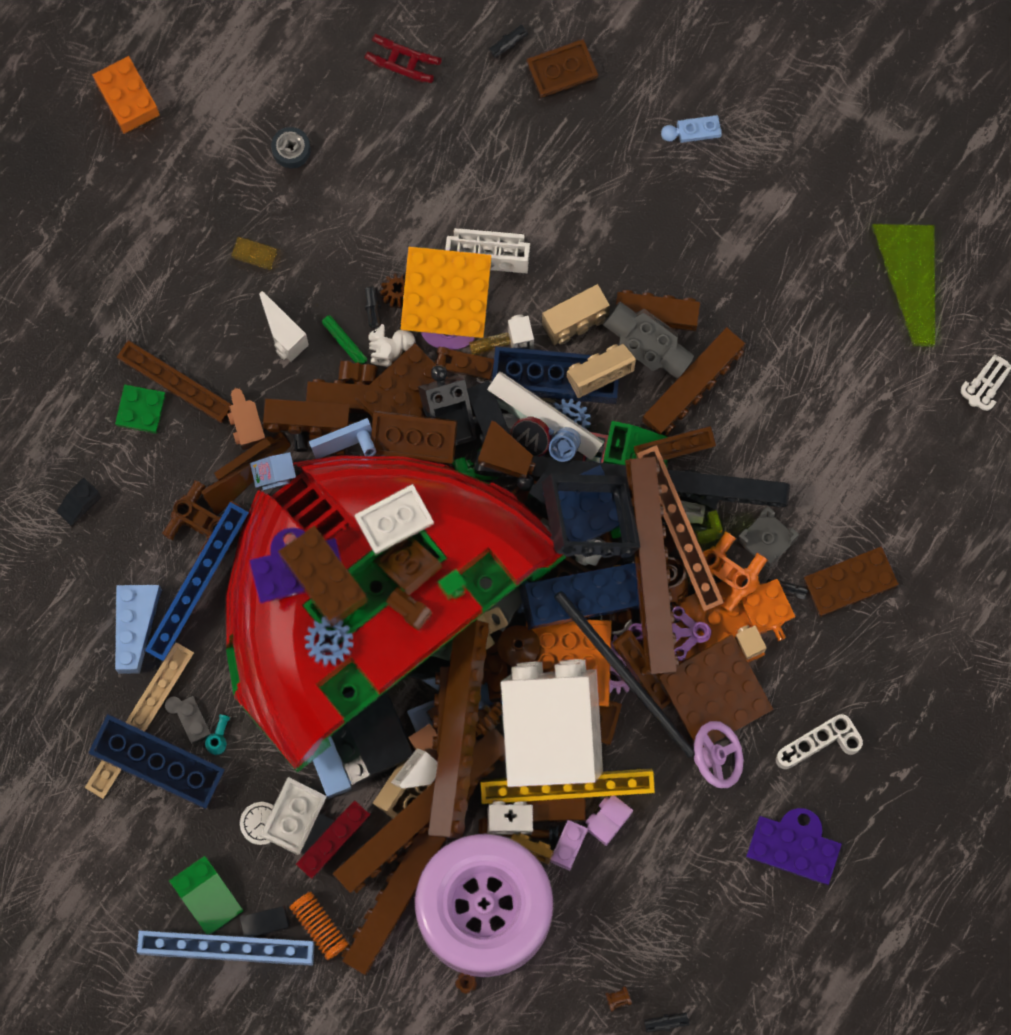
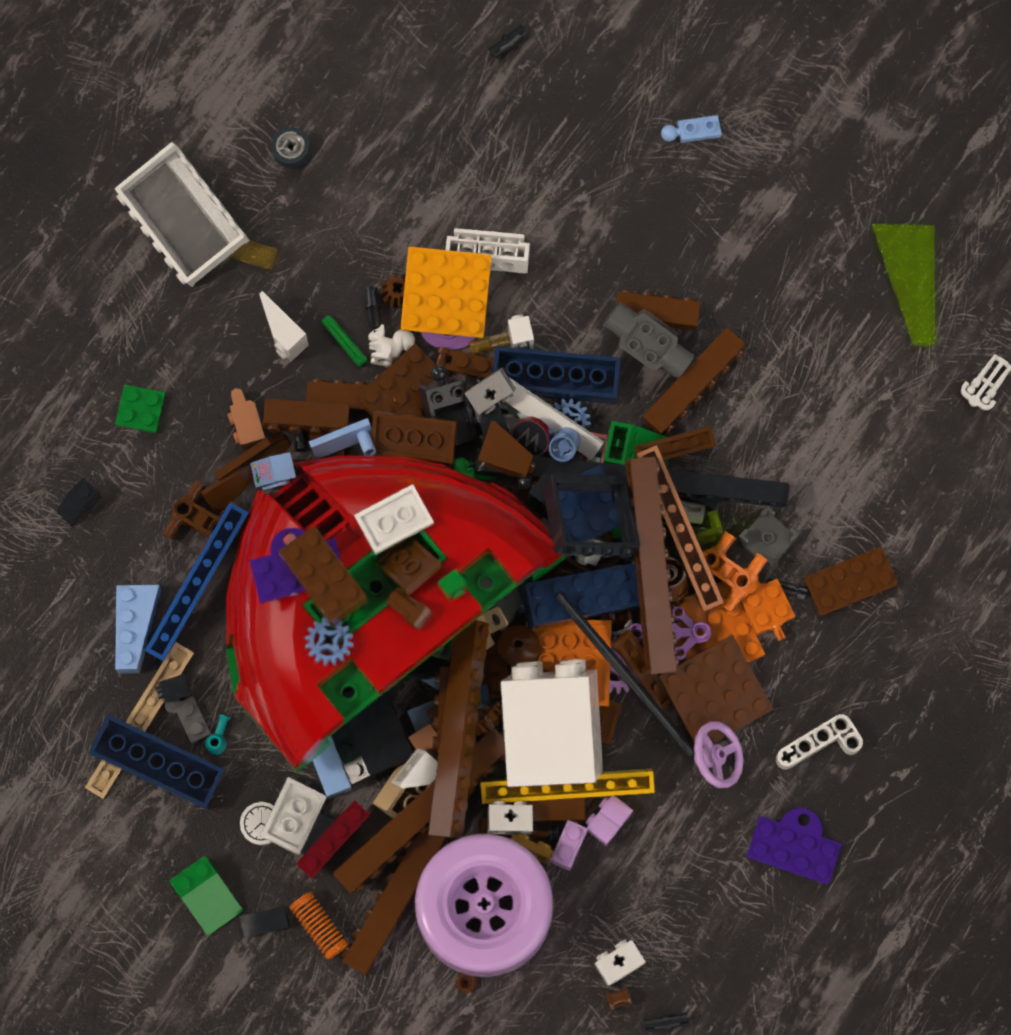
(126, 94): orange brick -> none
(172, 688): none -> black brick
(174, 381): reddish brown plate -> none
(180, 214): none -> clear window
(225, 948): light blue brick -> none
(357, 372): reddish brown leg -> none
(396, 49): dark red piece -> none
(497, 381): none -> light grey brick
(562, 68): reddish brown plate -> none
(575, 315): tan brick -> none
(601, 369): tan slope -> none
(631, 962): none -> white brick
(750, 641): tan brick -> none

